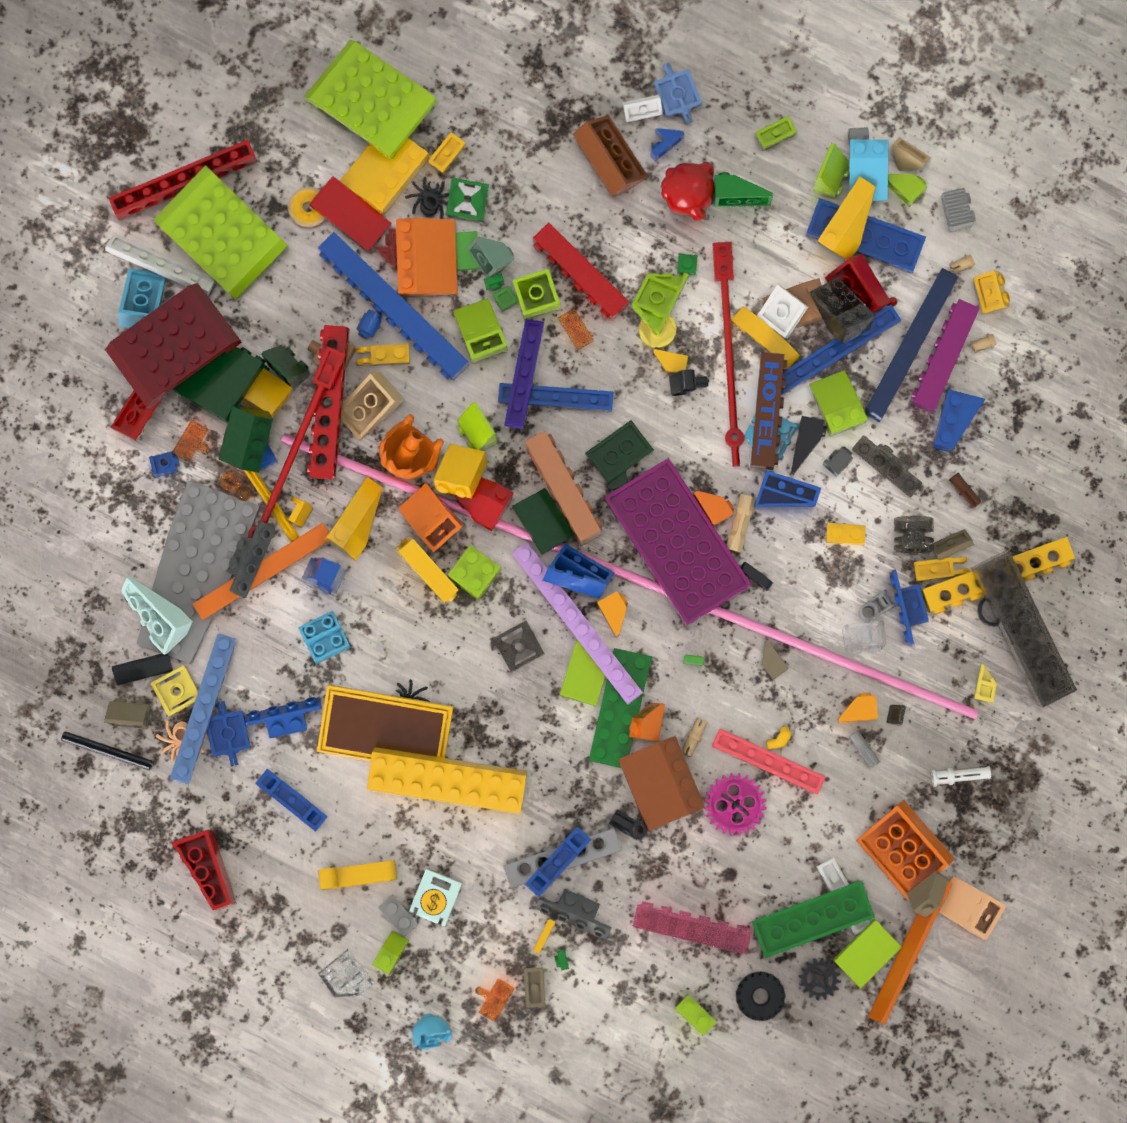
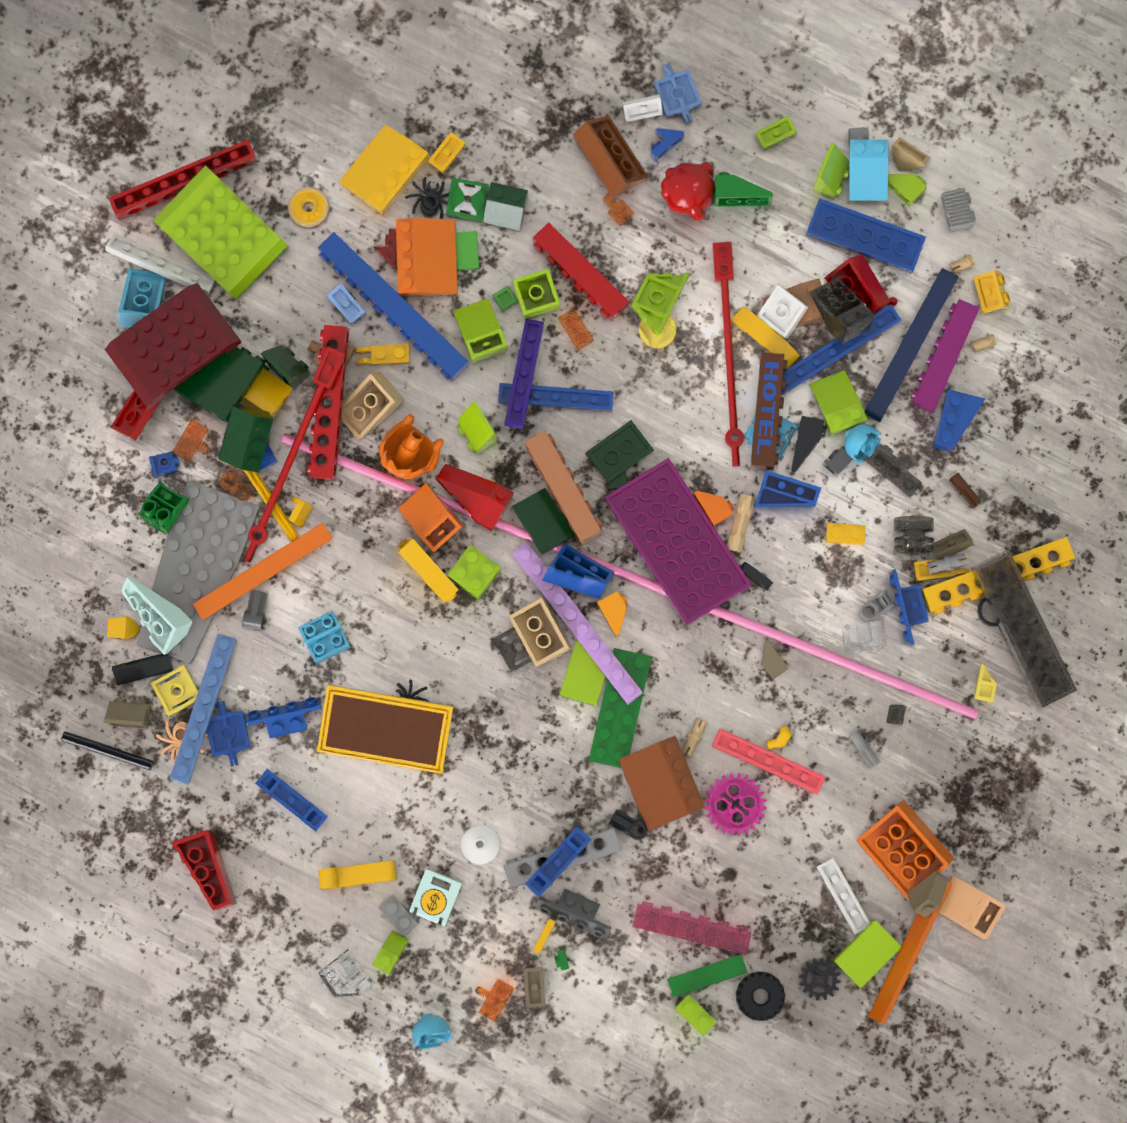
(122, 627): none -> yellow tile
(163, 508): none -> green slope
(248, 558): dark grey bracket -> none
(255, 615): none -> dark grey piece
(324, 574): blue wedge -> none
(346, 304): none -> light blue plate
(350, 214): red tile -> none
(355, 522): yellow wedge -> none
(369, 324): blue brick -> none
(371, 98): lime slope -> none
(447, 780): yellow brick -> none
(460, 471): yellow brick -> none
(484, 854): none -> white dish
(490, 255): sand green slope -> none
(494, 282): green plate -> none
(505, 206): none -> slope
(540, 632): none -> tan slope
(620, 211): none -> clear orange plate
(647, 723): orange slope -> none
(671, 361): yellow tile -> none
(686, 382): black beam -> none
(687, 264): green plate -> none
(693, 660): bright green tile -> none
(707, 975): none -> green tile
(813, 919): green plate -> none
(847, 226): yellow wedge -> none
(861, 441): none -> medium azure cylinder
(861, 709): light orange slope -> none
(947, 563): none -> light grey pin
(951, 776): white pin -> none

